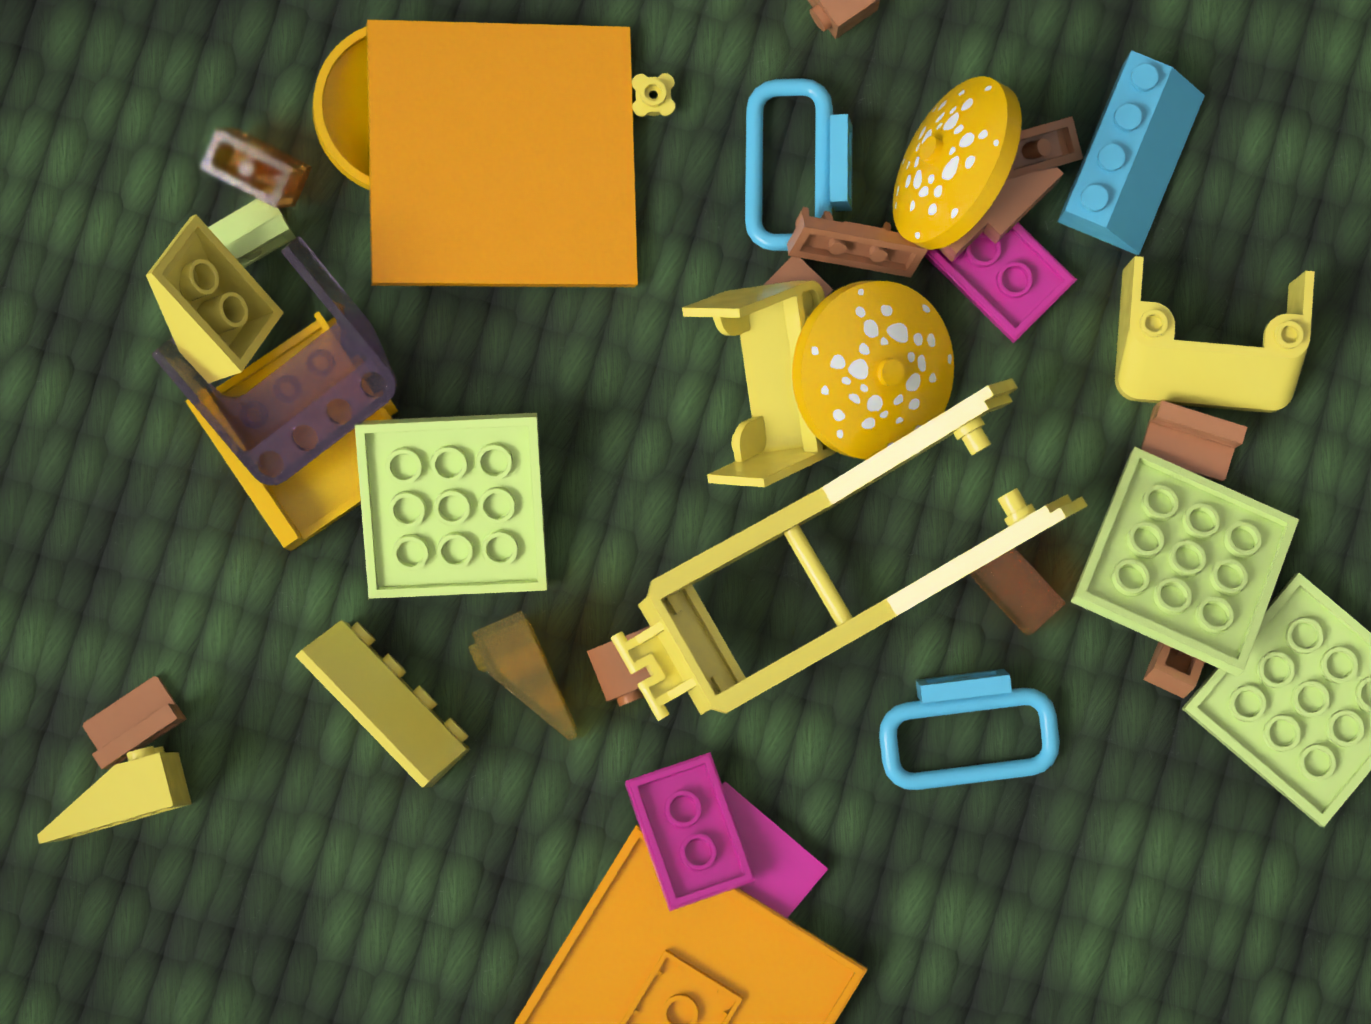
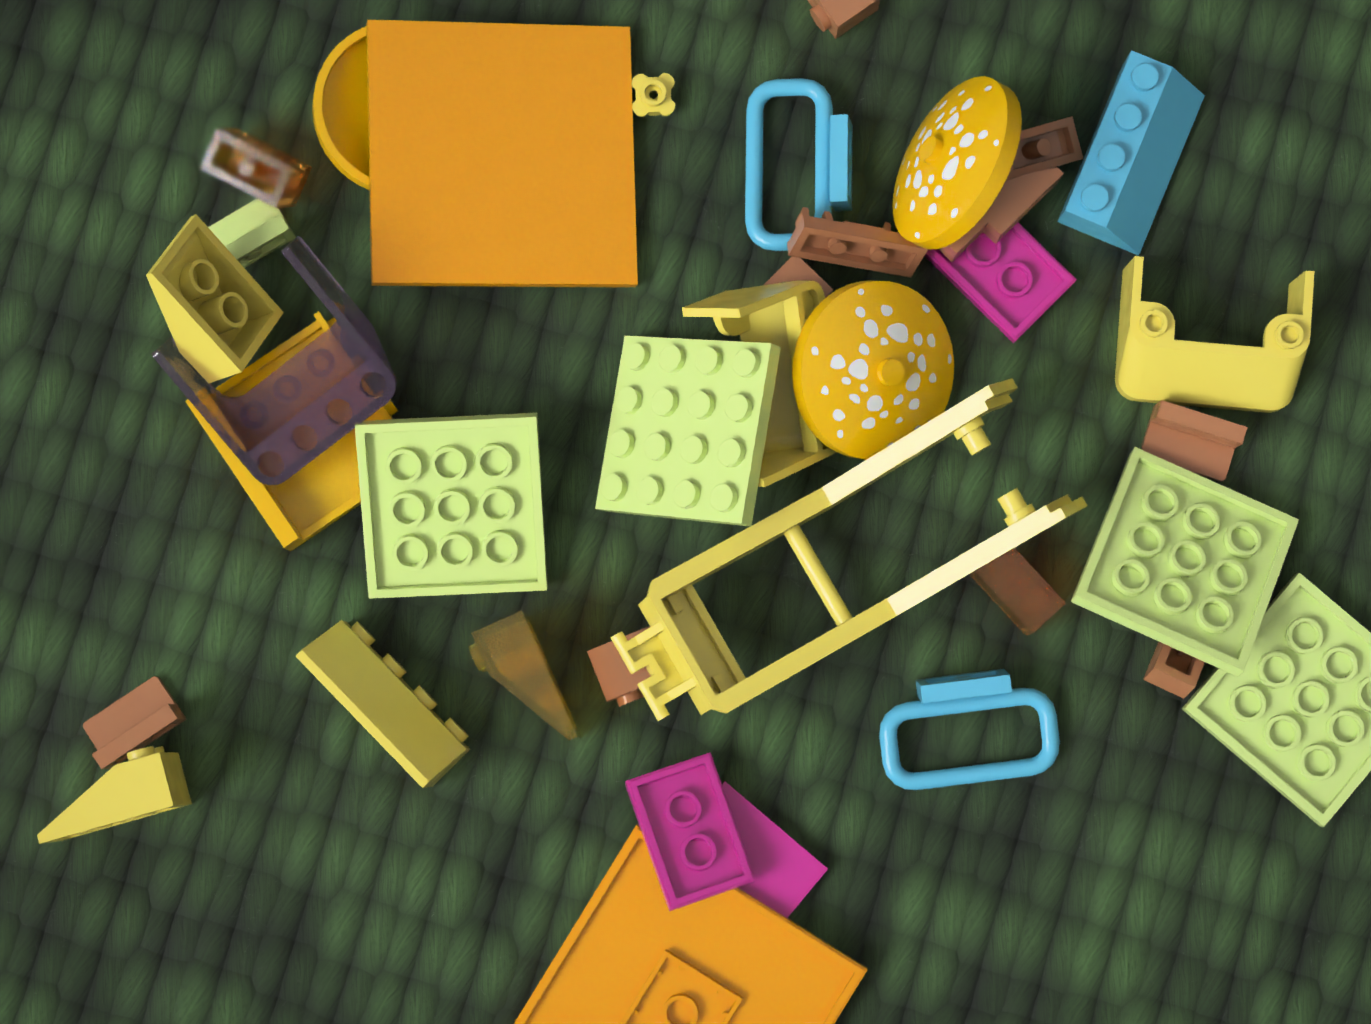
(688, 429): none -> yellowish green plate

